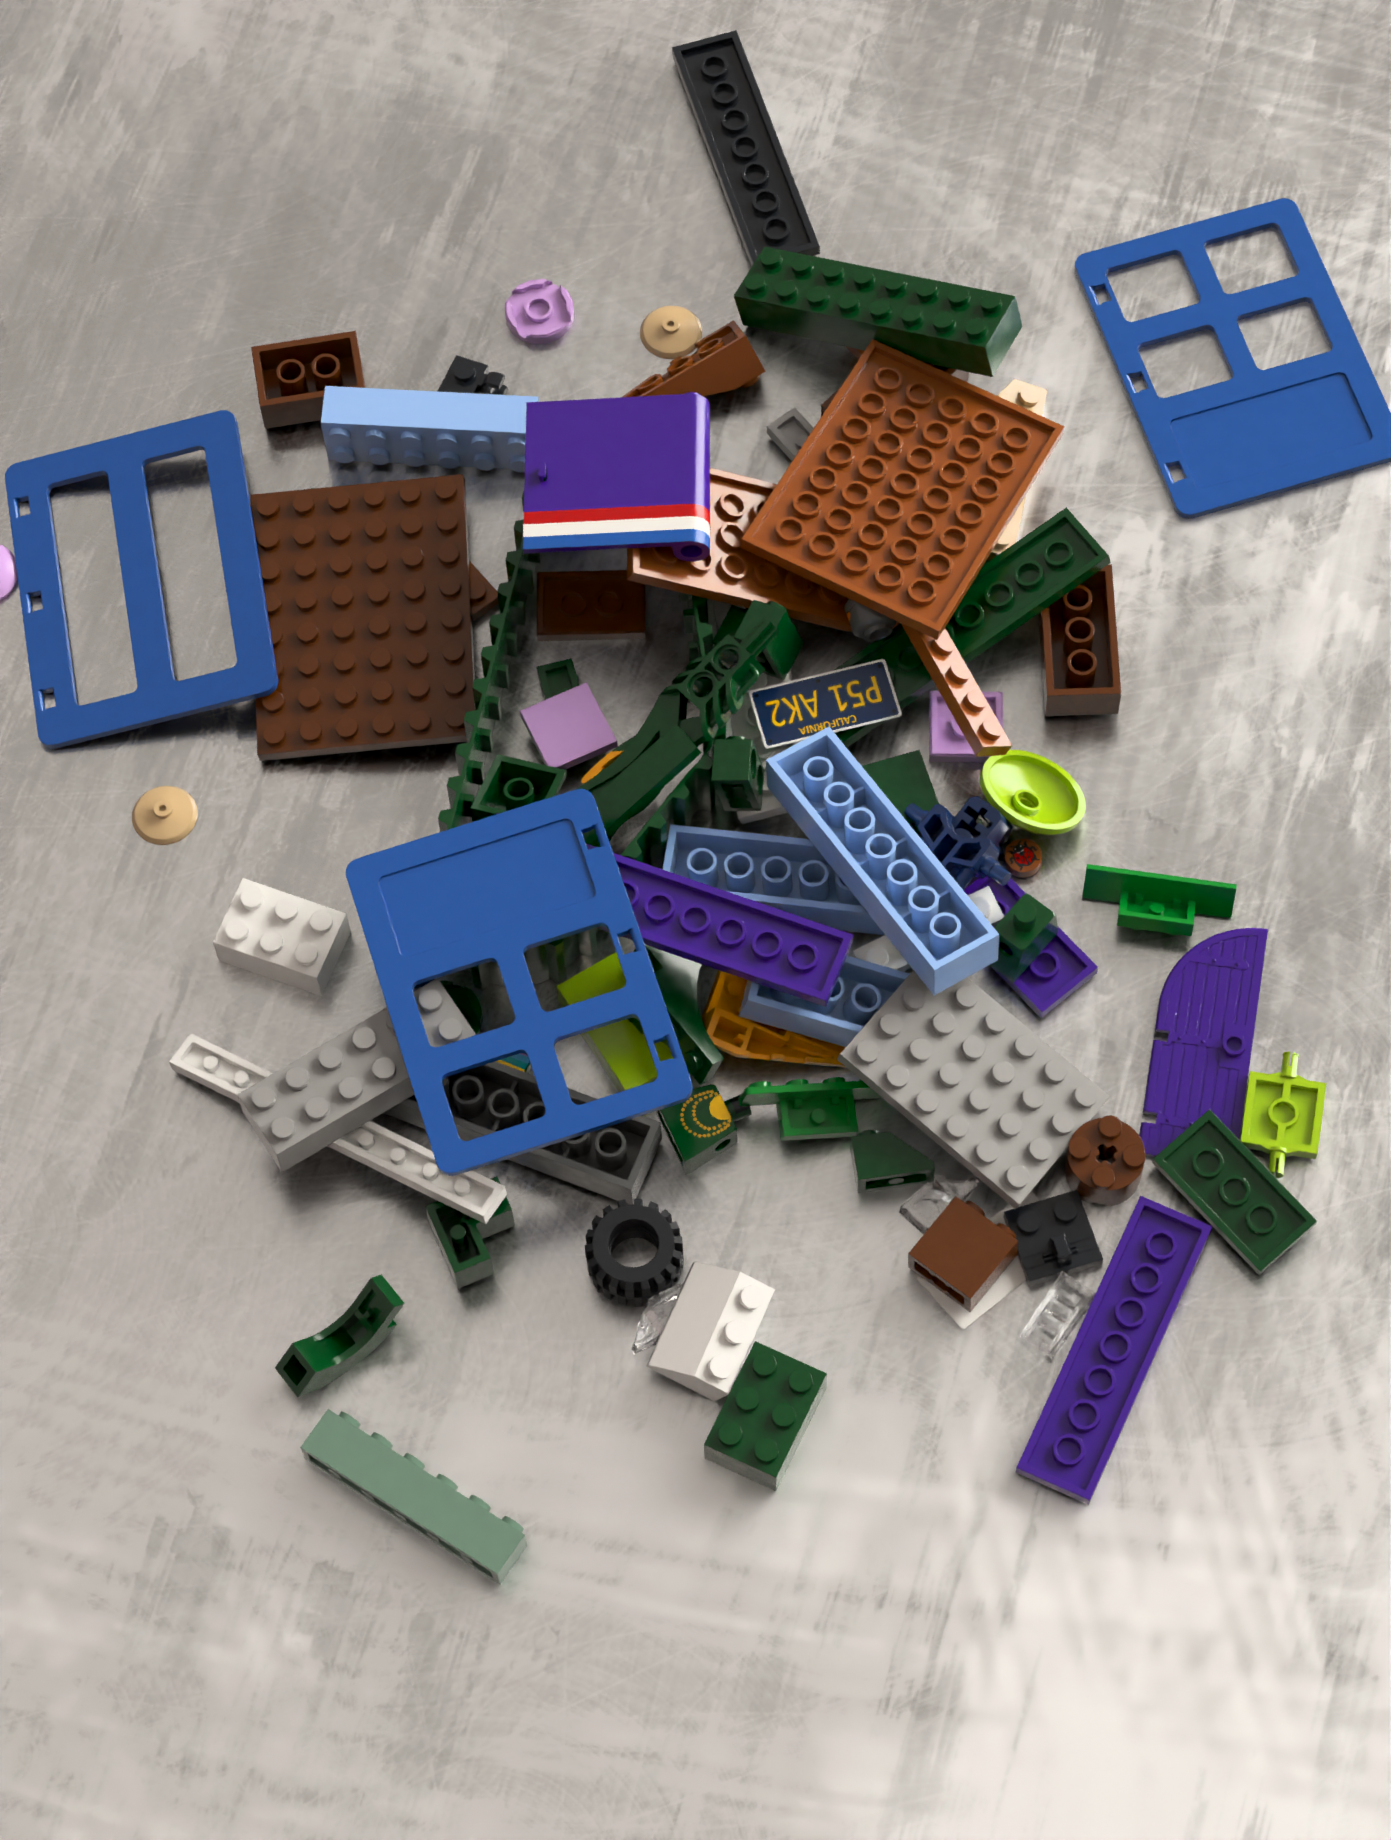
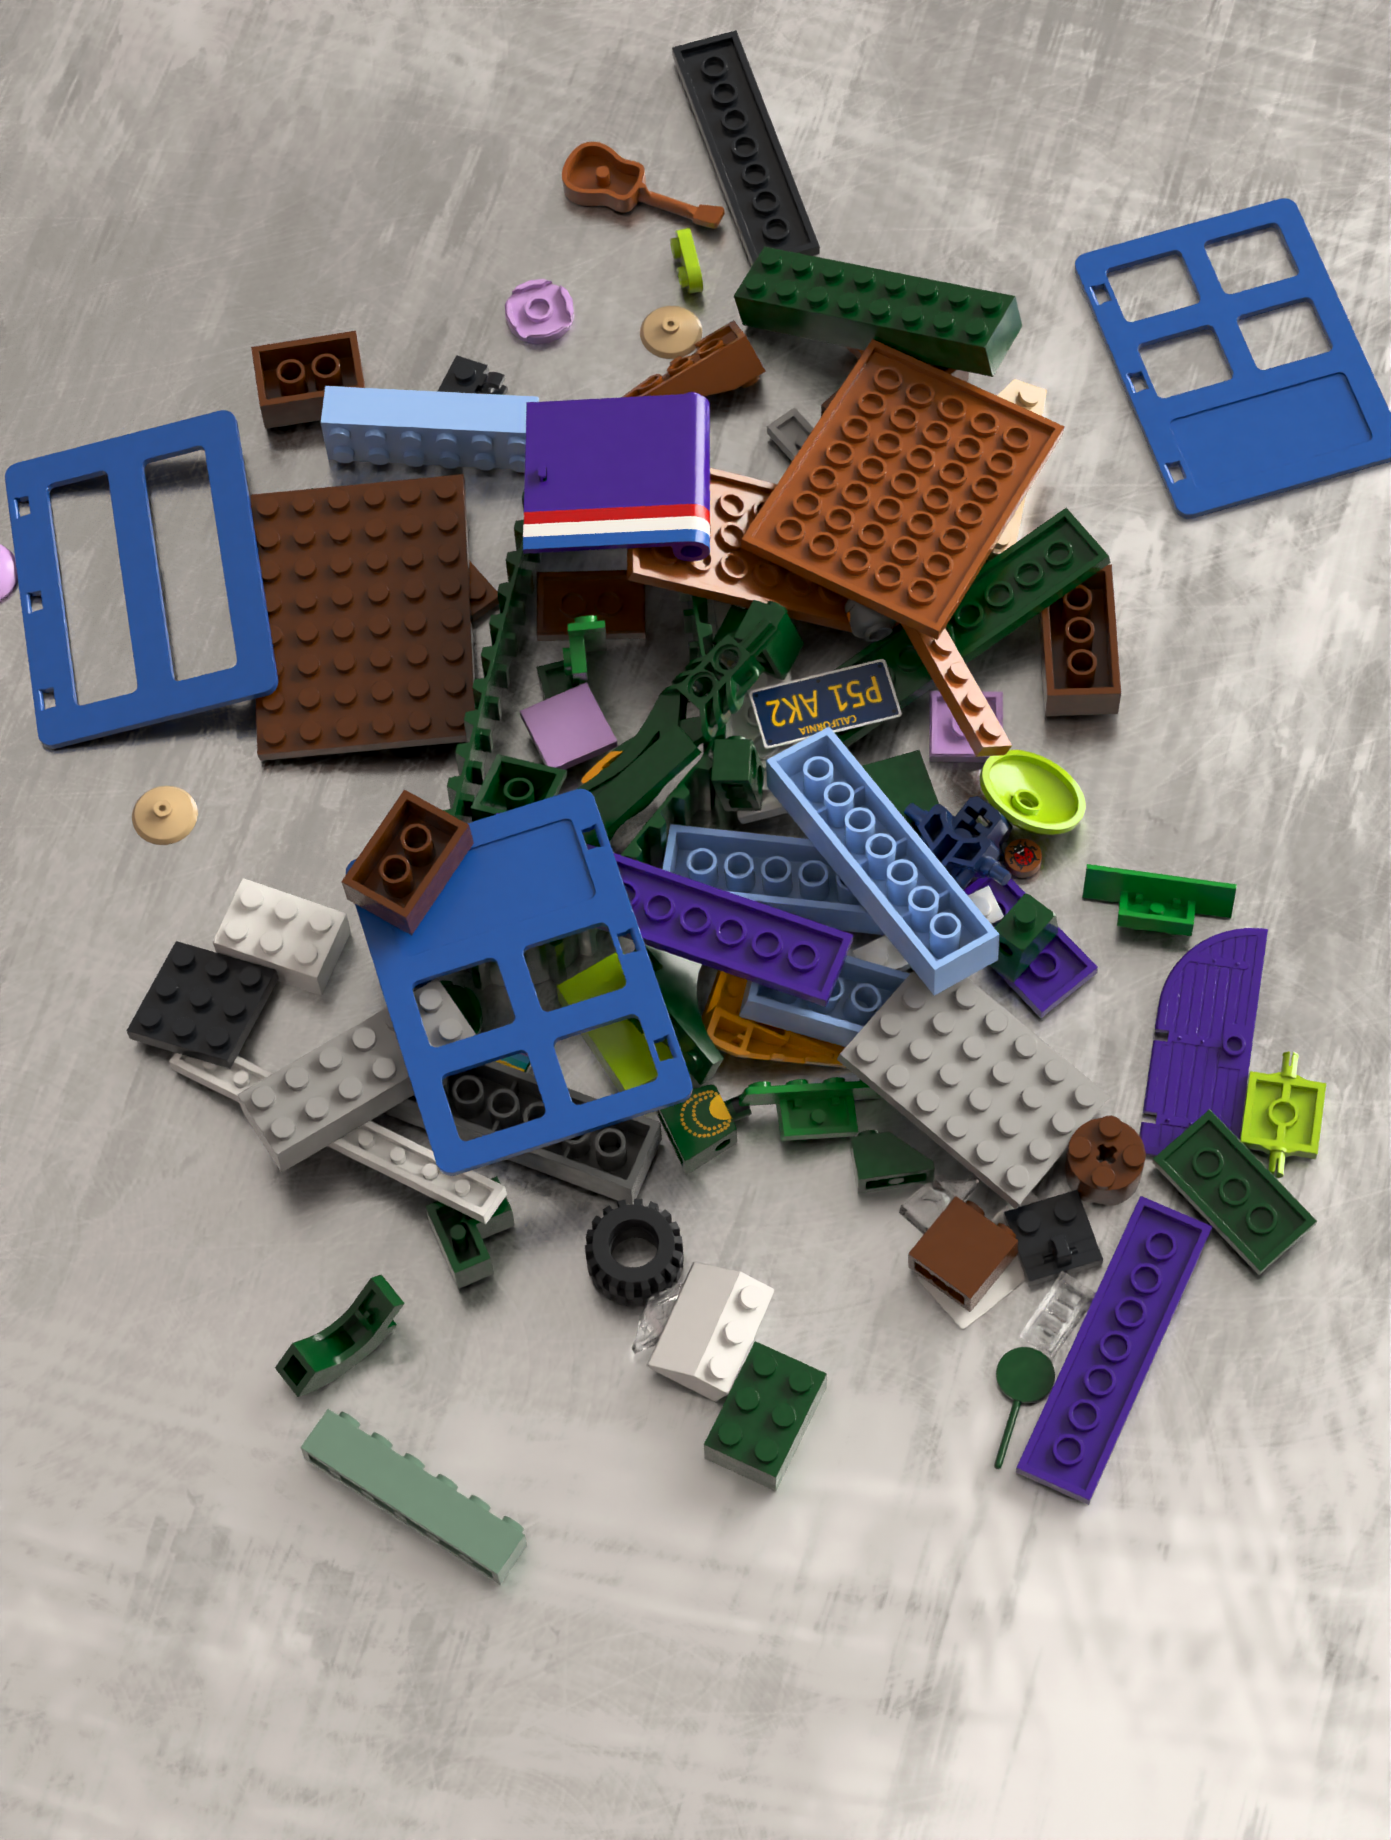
(202, 1004): none -> black plate
(407, 862): none -> reddish brown brick
(584, 637): none -> green bracket
(603, 178): none -> dark orange piece
(690, 272): none -> lime plate
(1026, 1378): none -> dark green piece

